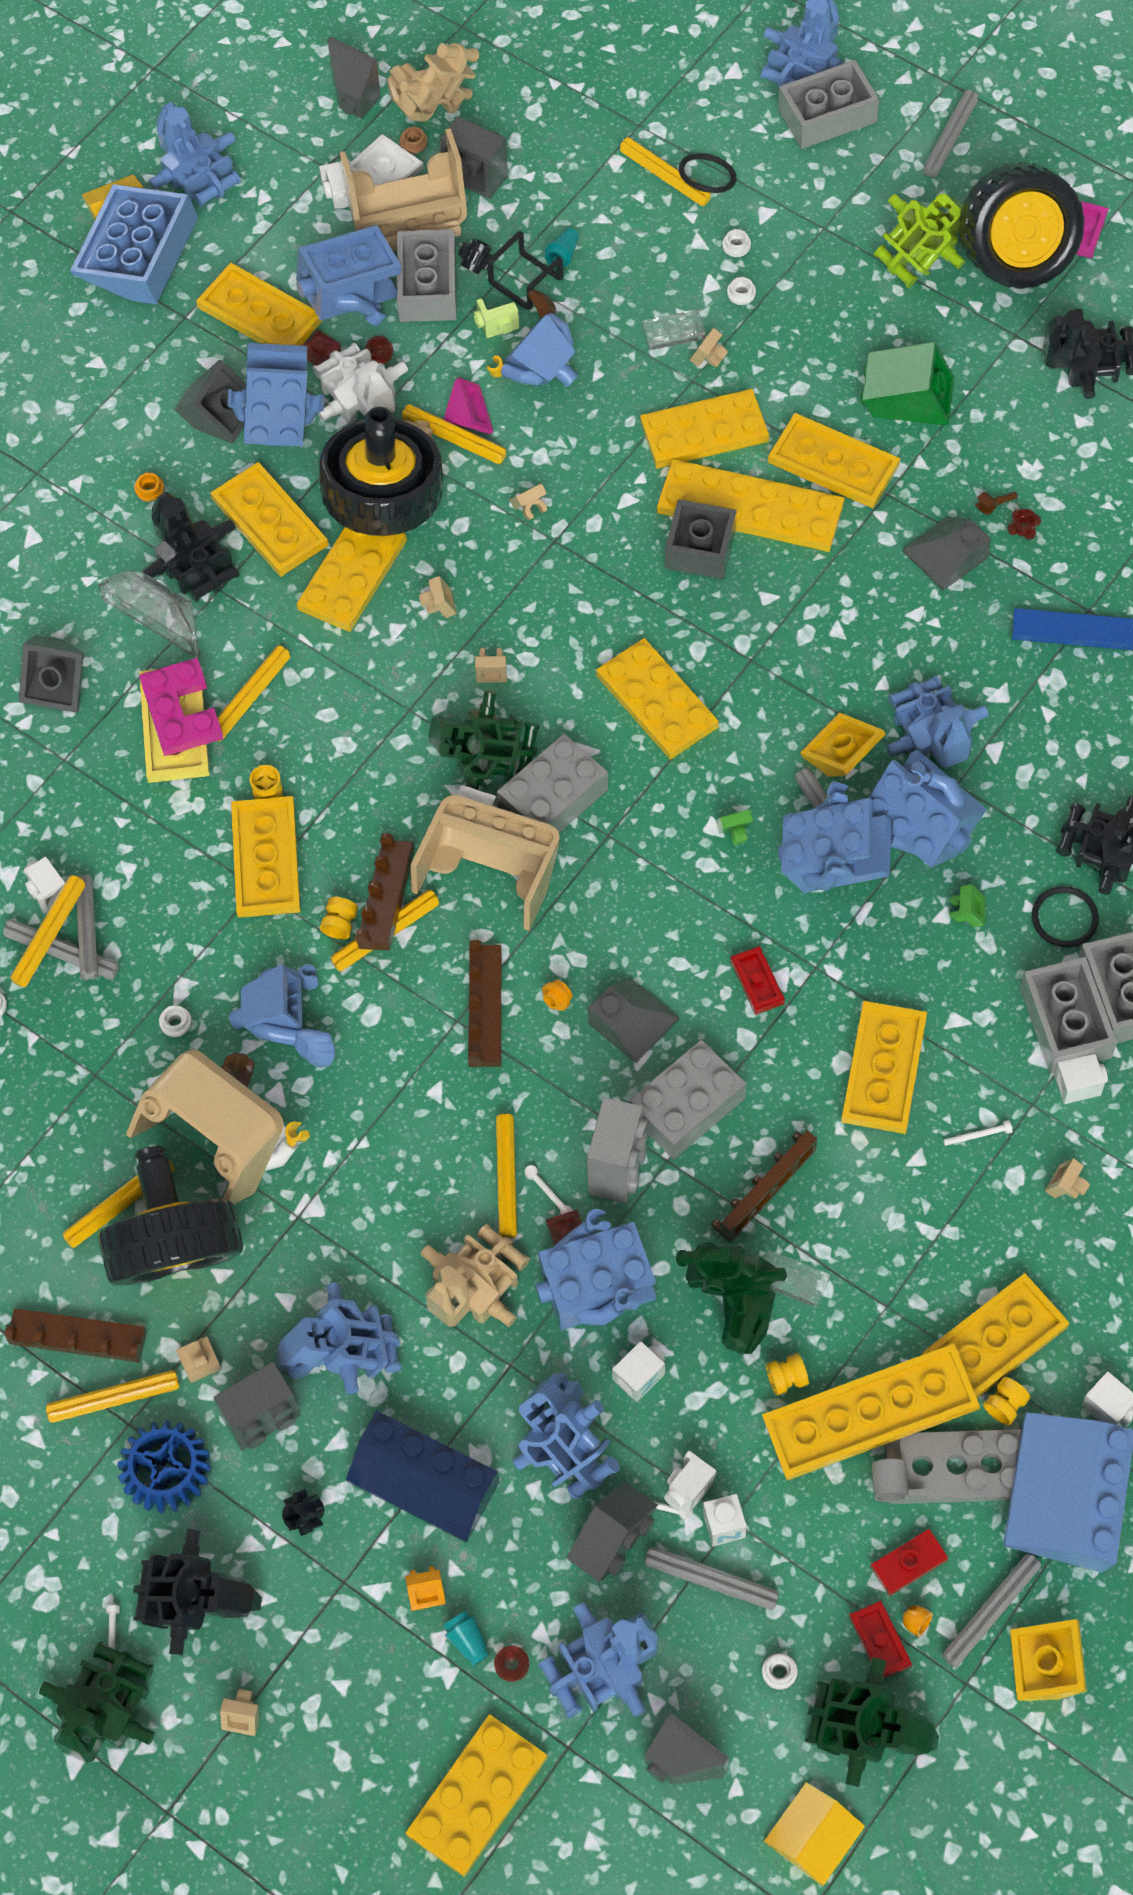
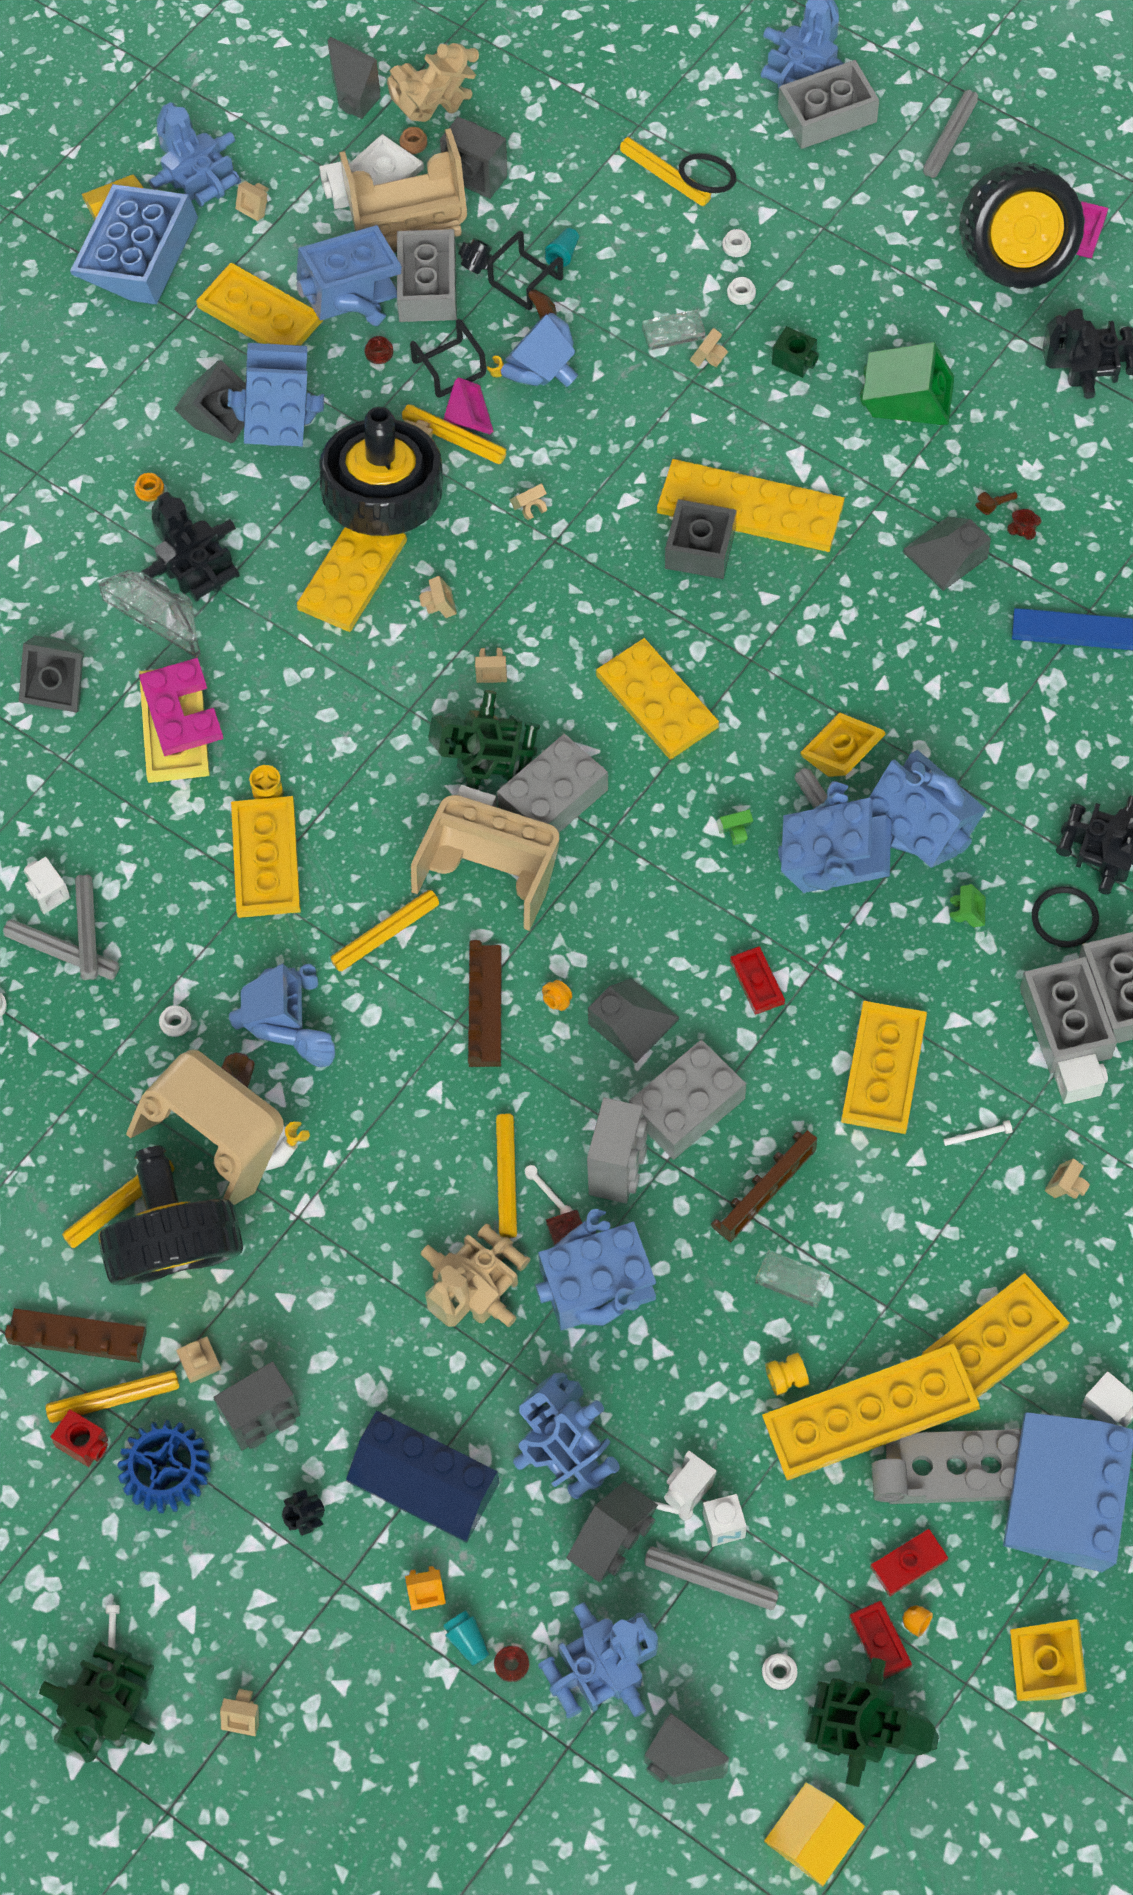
(47, 931): yellow axle -> none
(72, 1427): none -> red brick
(182, 1590): black piece -> none
(252, 200): none -> tan tile
(252, 689): yellow axle -> none
(269, 519): yellow plate -> none
(320, 347): clear red plate -> none
(338, 918): yellow wheel -> none
(341, 1341): medium blue piece -> none
(356, 383): white piece -> none
(385, 894): reddish brown hinge -> none
(460, 326): none -> black piece
(476, 1795): yellow plate -> none
(496, 320): yellowish green bracket -> none
(639, 1370): white brick -> none
(704, 428): yellow plate -> none
(743, 1285): dark green piece -> none
(795, 352): none -> dark green brick
(834, 460): yellow plate -> none
(922, 236): lime piece -> none
(933, 723): medium blue piece -> none
(991, 1610): light grey axle -> none
(1006, 1401): yellow wheel -> none

